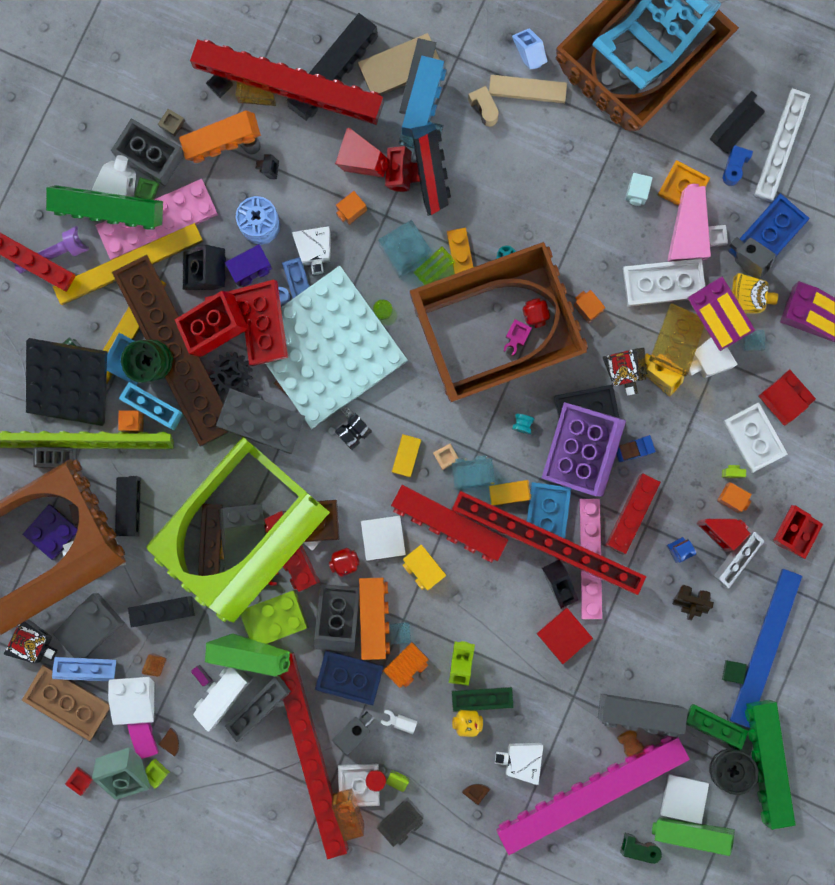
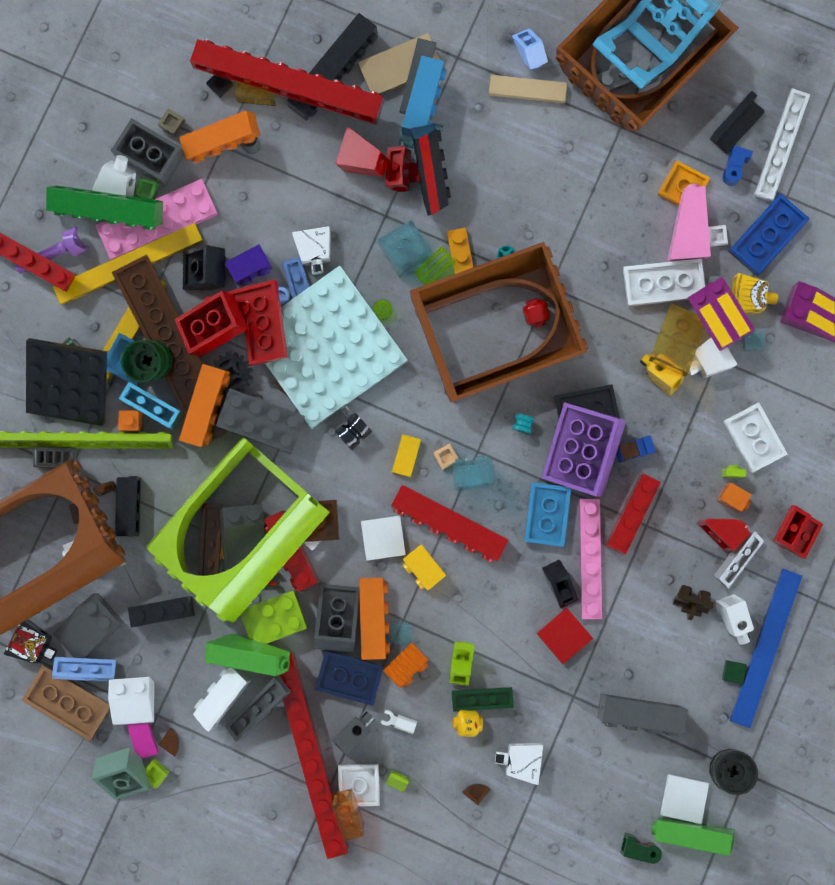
(50, 532): dark purple plate -> none
(79, 781): red tile -> none
(104, 488): none -> reddish brown tile
(154, 665): clear orange slope -> none
(201, 675): magenta tile -> none
(204, 406): none -> orange brick
(261, 230): light blue wheel -> none
(268, 166): black tile -> none
(344, 562): red head -> none
(350, 208): orange brick -> none
(375, 780): red tile -> none
(401, 822): clear smoke brick -> none
(485, 105): tan leg -> none
(510, 492): light orange tile -> none
(517, 335): dark pink plate -> none
(549, 543): red brick -> none
(589, 305): orange brick -> none
(592, 794): dark pink brick -> none
(626, 369): torso -> none
(630, 743): clear orange wheel -> none
(638, 189): light aqua brick -> none
(681, 549): blue leg -> none
(716, 727): green plate -> none
(736, 617): none -> white torso
(753, 257): dark grey torso -> none
(771, 763): green brick -> none
(787, 397): red brick -> none

